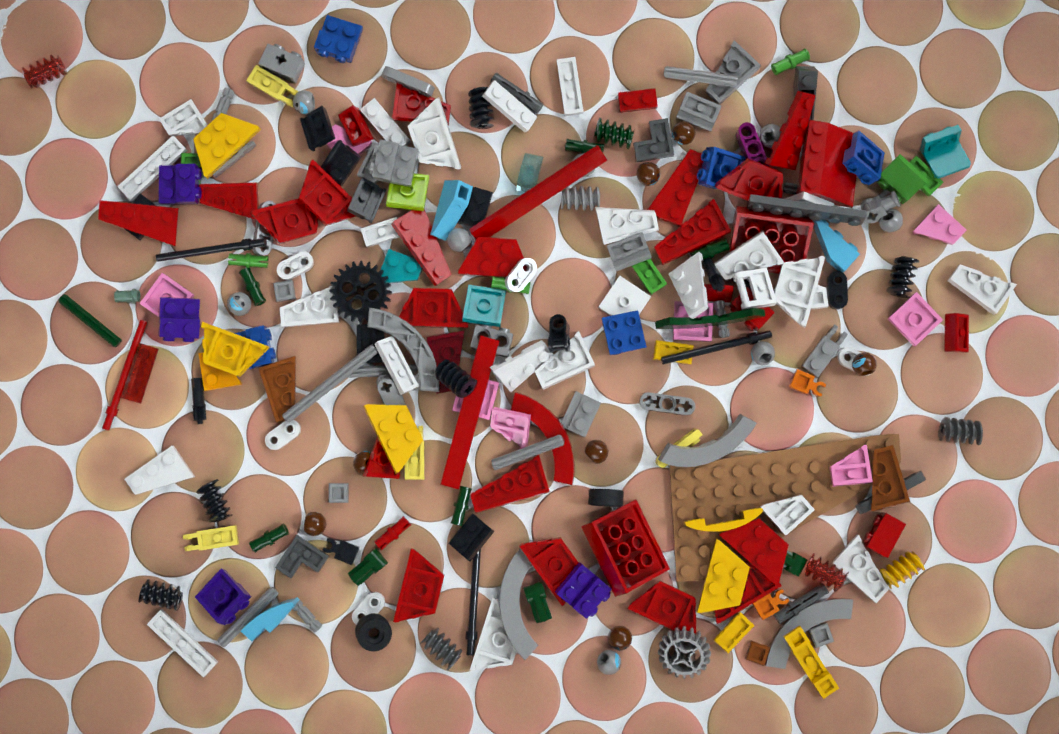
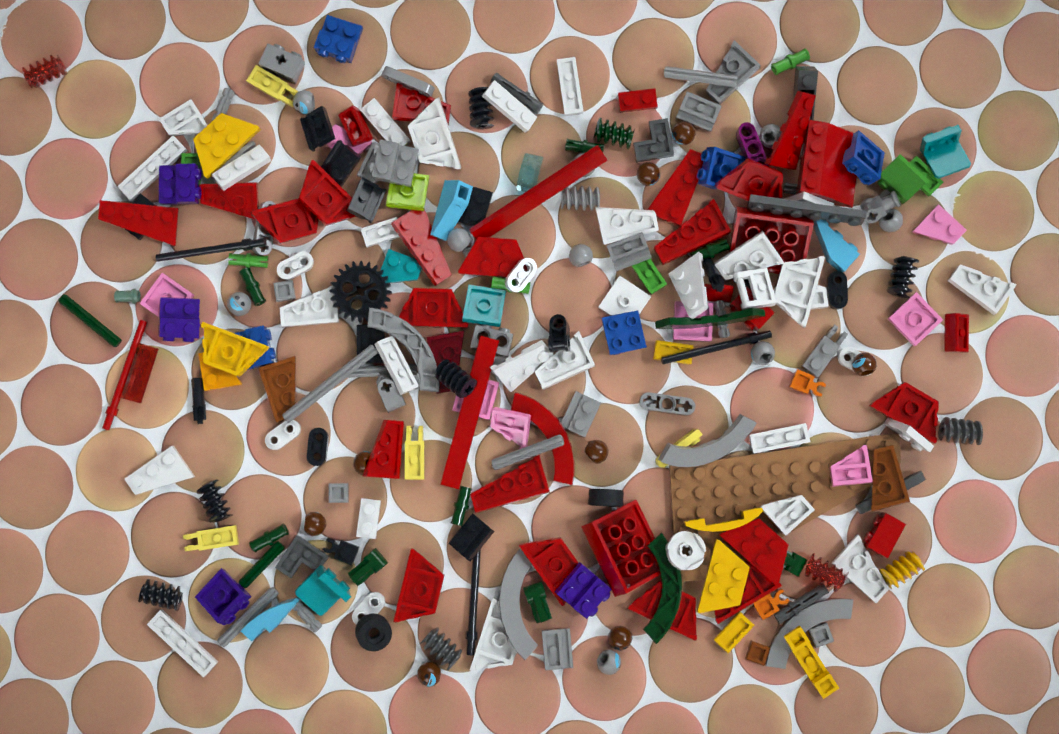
(241, 167): none -> white plate
(261, 564): none -> dark green axle
(316, 446): none -> black plate
(322, 590): none -> teal bracket
(368, 518): none -> white plate
(392, 533): red pin -> none
(395, 432): yellow wing -> none
(429, 674): none -> reddish brown piece
(557, 649): none -> light grey plate
(580, 255): none -> light grey piece
(670, 593): none -> dark green tile
(693, 642): light grey gear -> none
(696, 552): none -> white plate
(779, 438): none -> white plate
(909, 434): none -> white wing
(911, 408): none -> red wing

